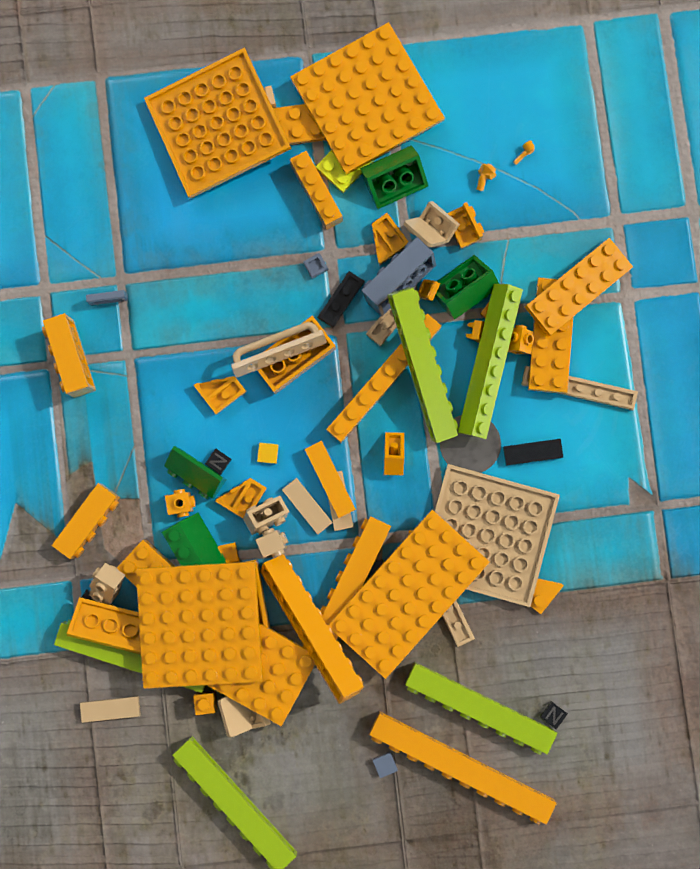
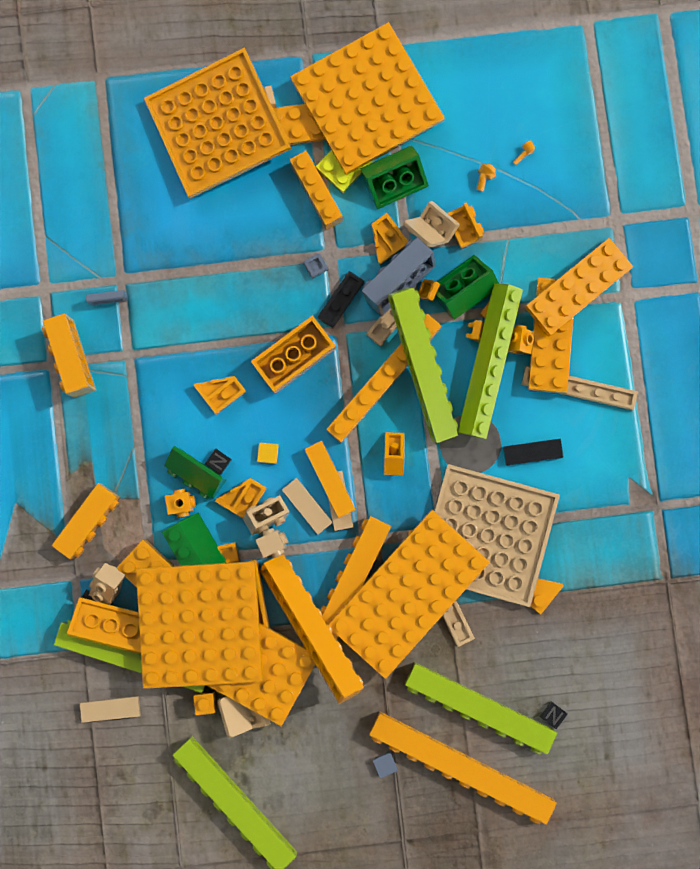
(278, 353): tan piece -> none

